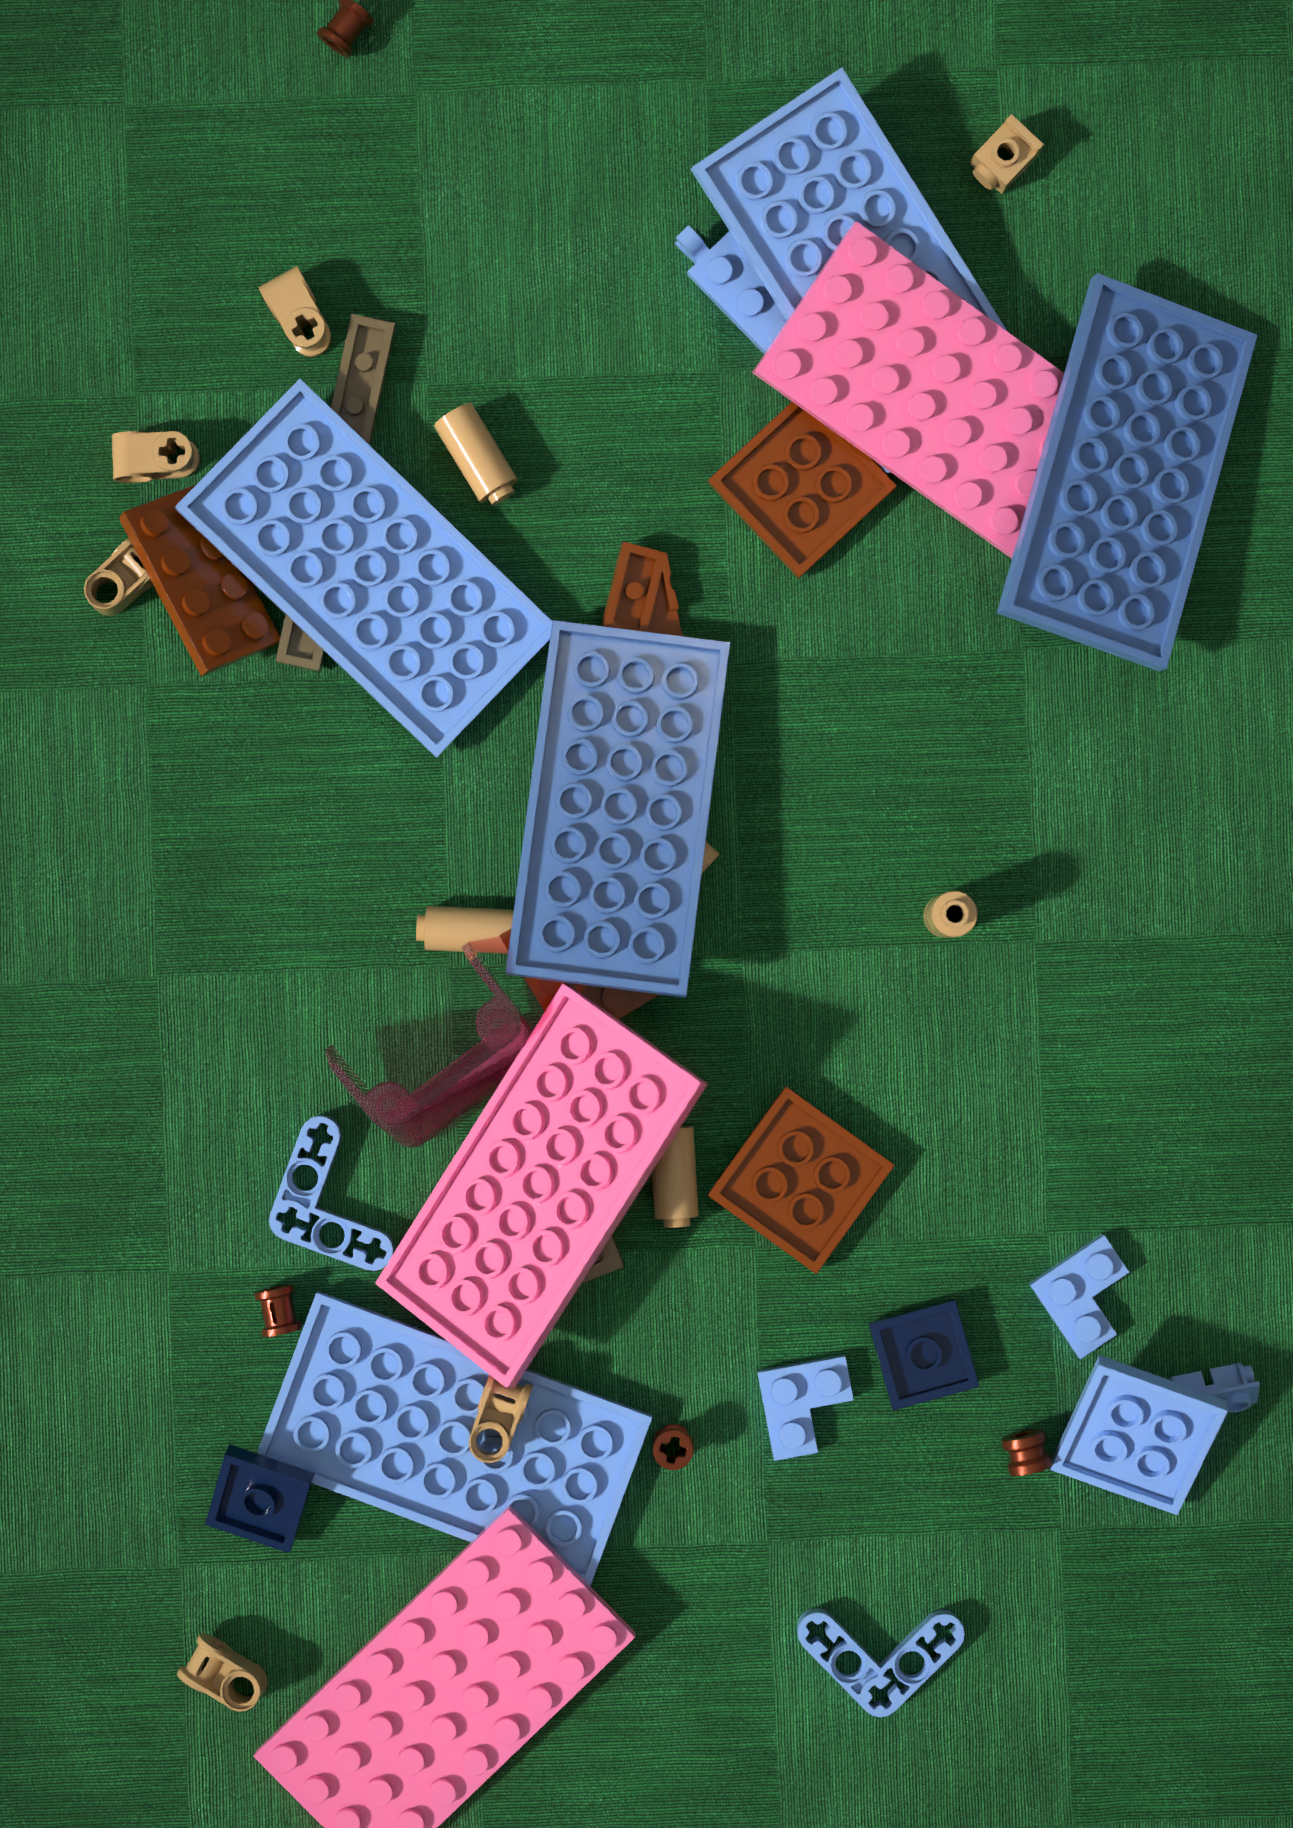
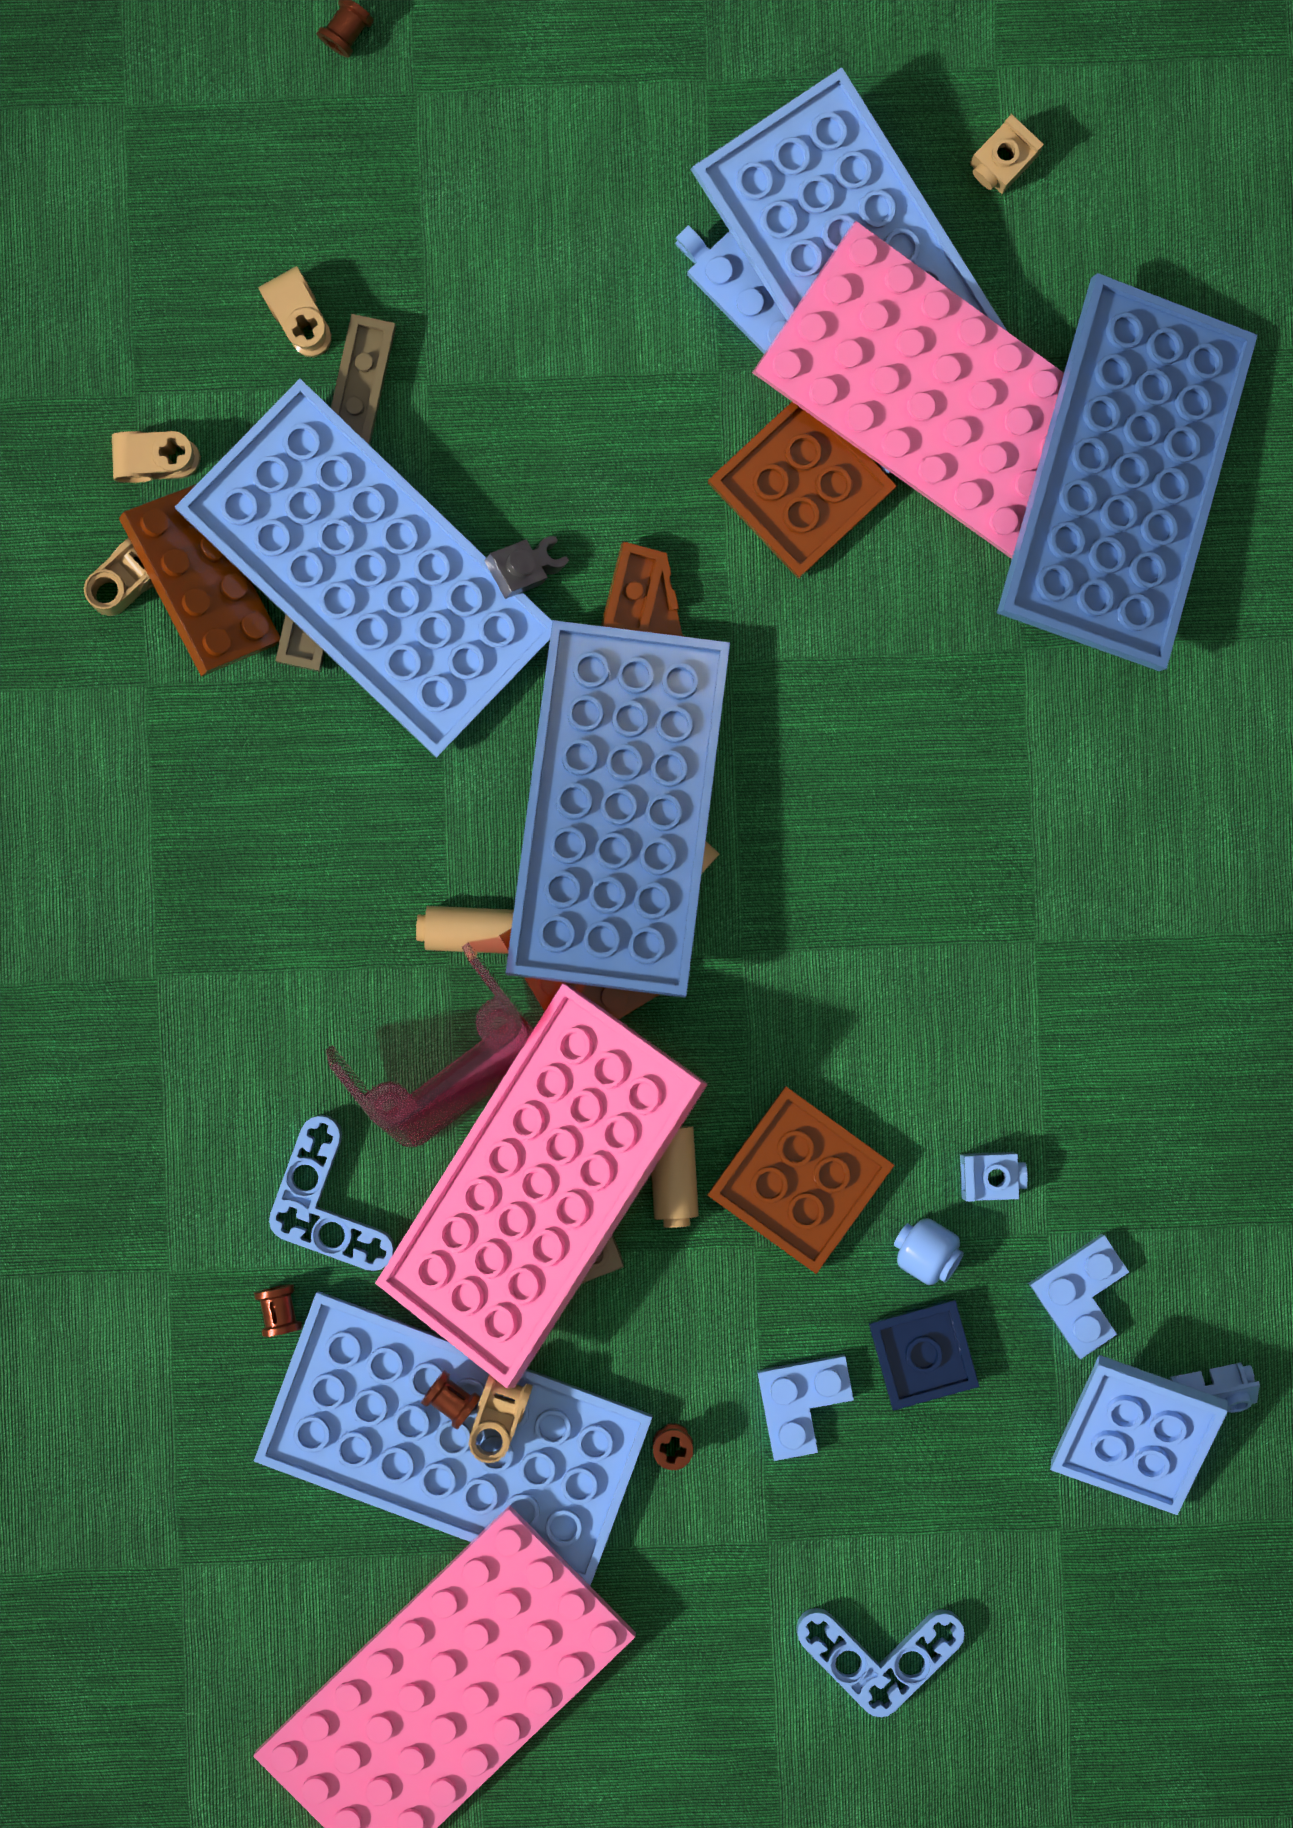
(220, 1672): tan piece -> none
(259, 1498): dark blue plate -> none
(450, 1399): none -> copper bush
(476, 454): tan brick -> none
(521, 568): none -> flat silver plate
(928, 1251): none -> light blue head
(936, 918): tan brick -> none
(975, 1172): none -> light blue brick
(1026, 1452): copper wheel -> none

